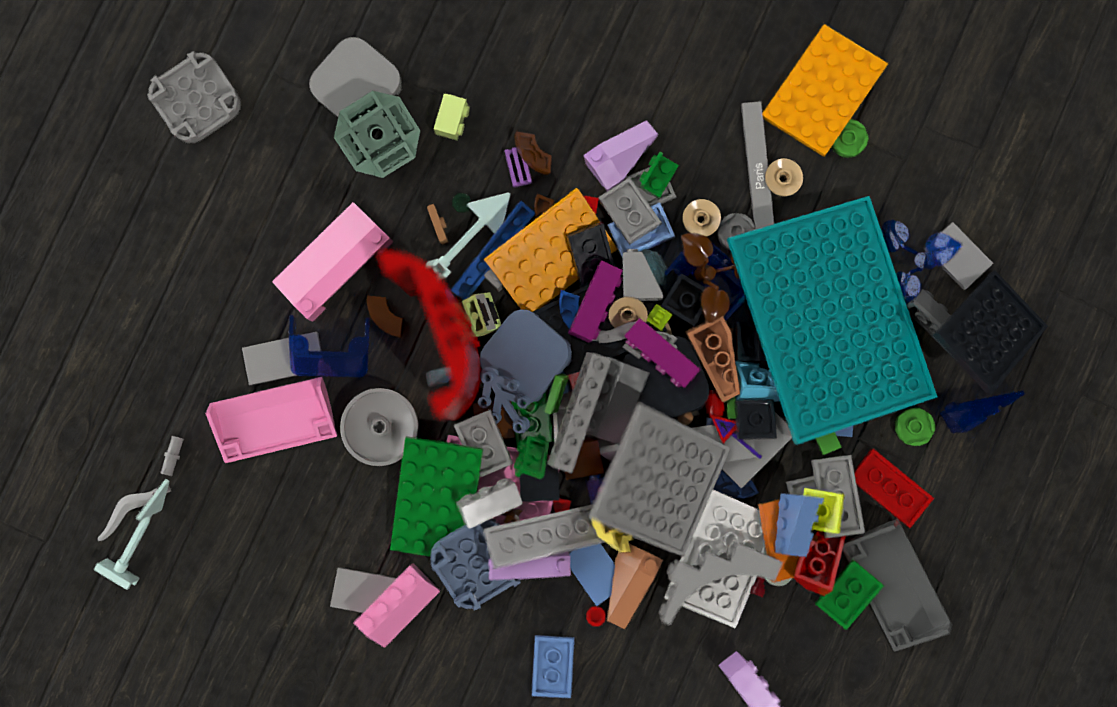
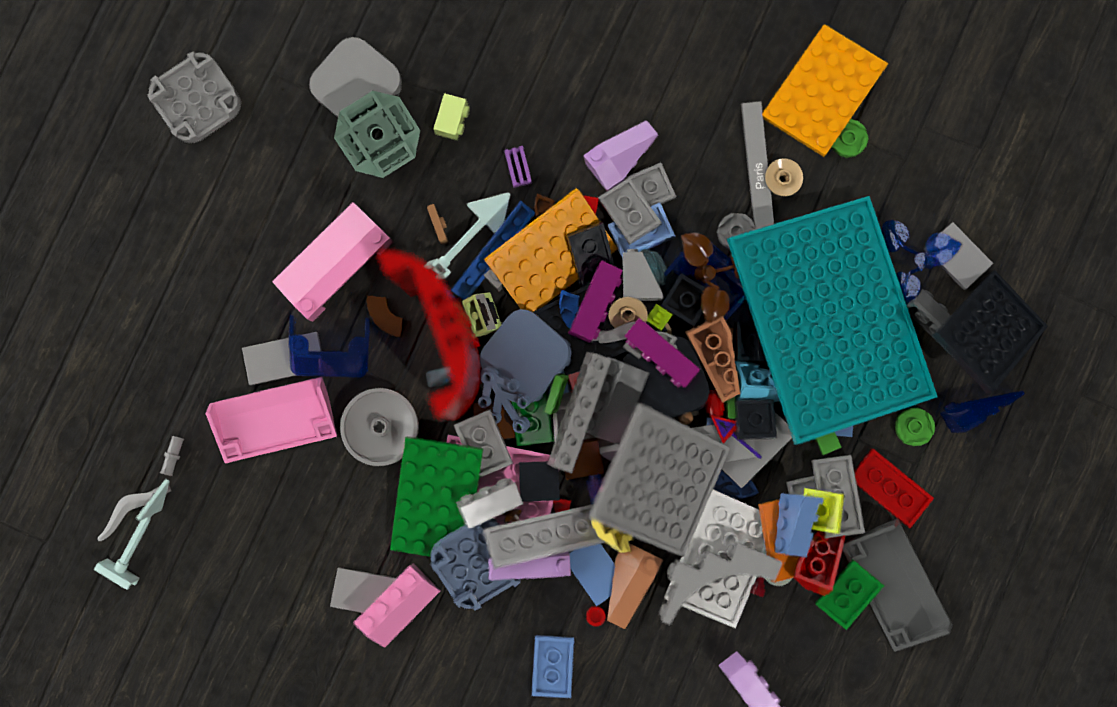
(460, 202): clear green tile -> none
(531, 457): green bracket -> none
(532, 154): reddish brown tile -> none
(658, 176): green bracket -> none
(704, 209): tan dish -> none

